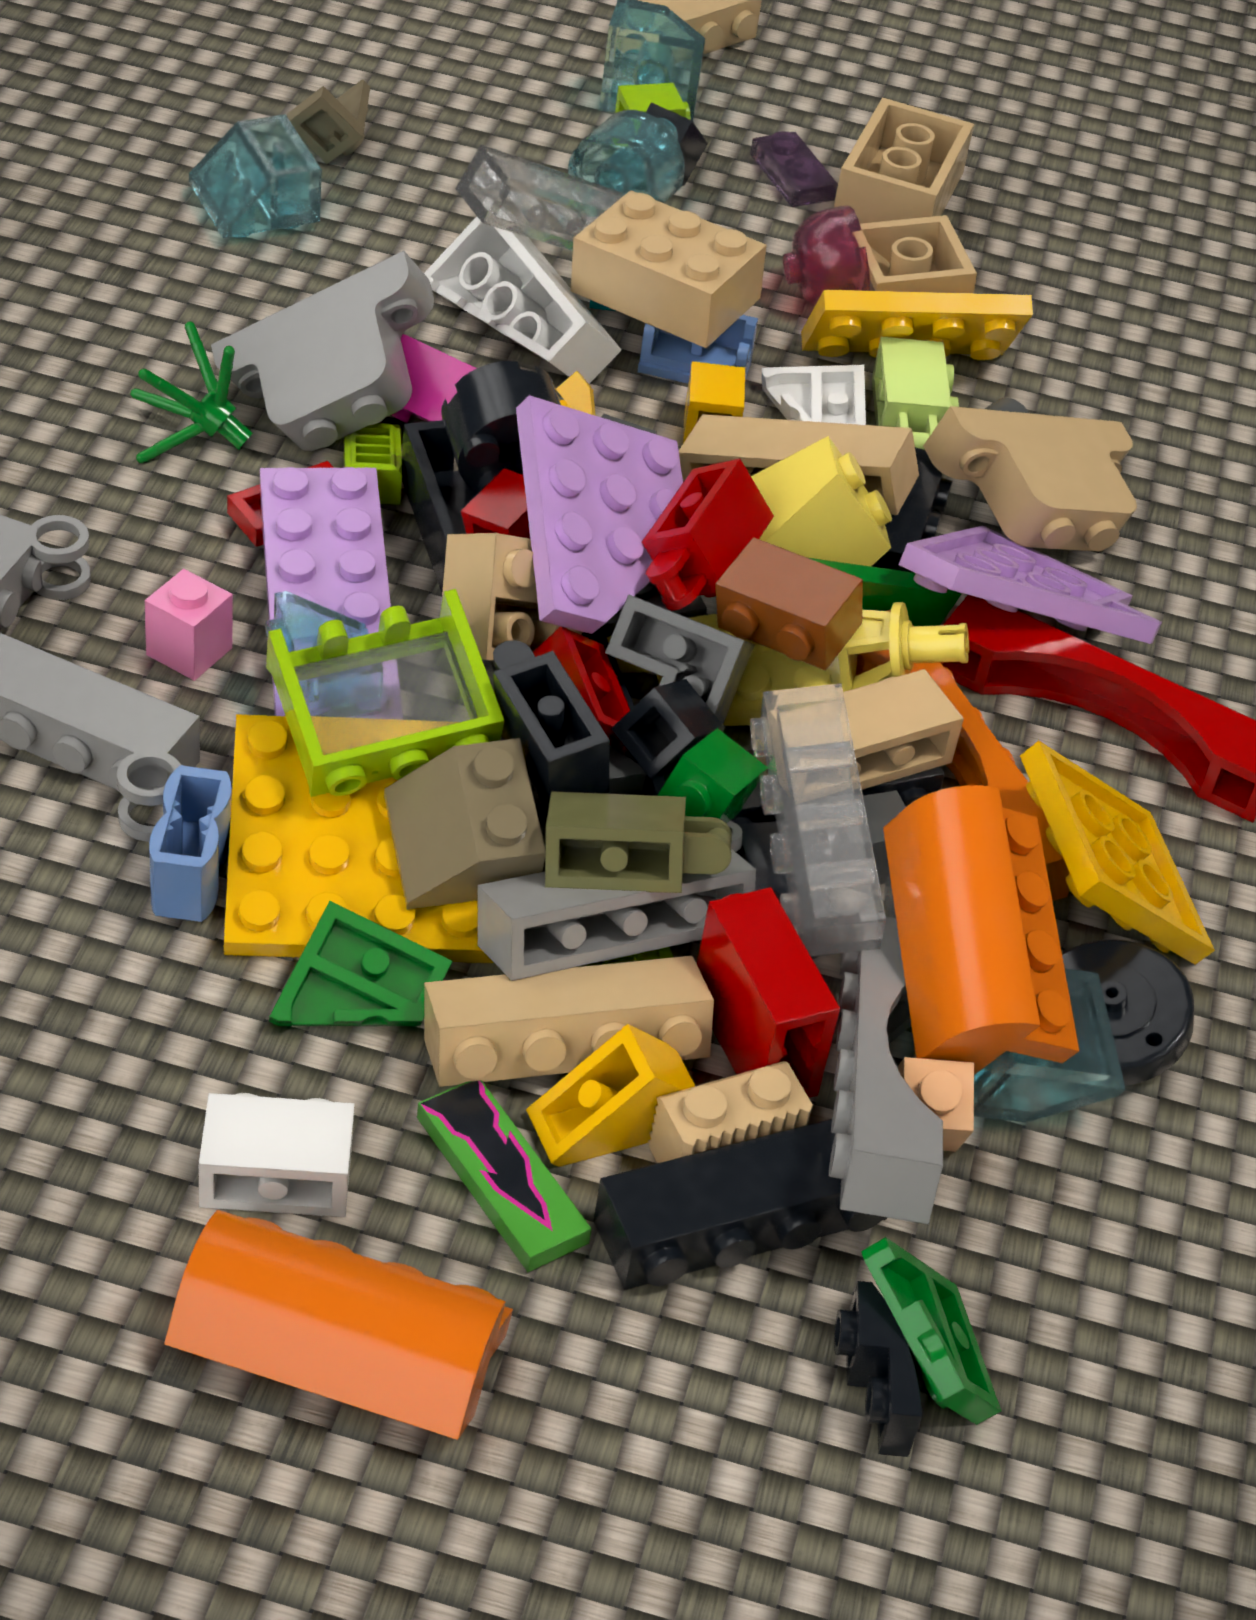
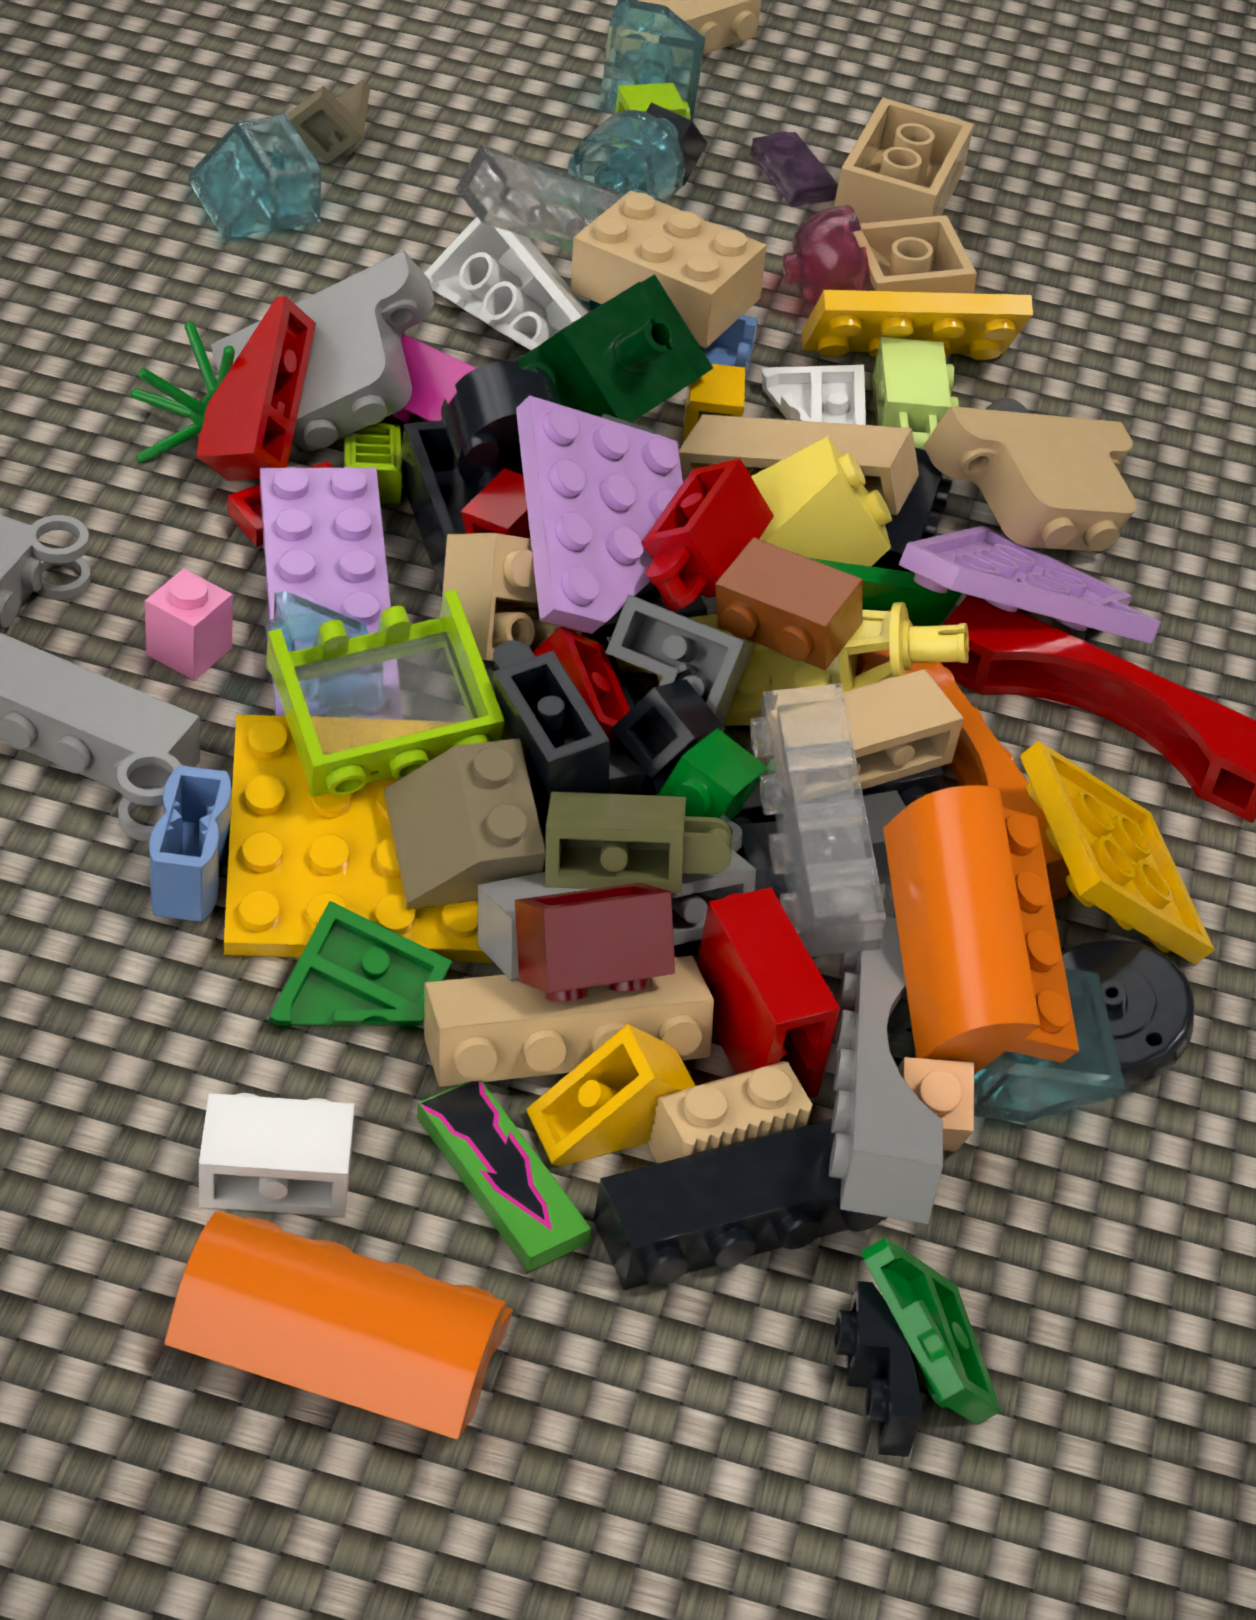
(258, 402): none -> red slope
(594, 939): none -> dark red piece
(622, 355): none -> dark green brick

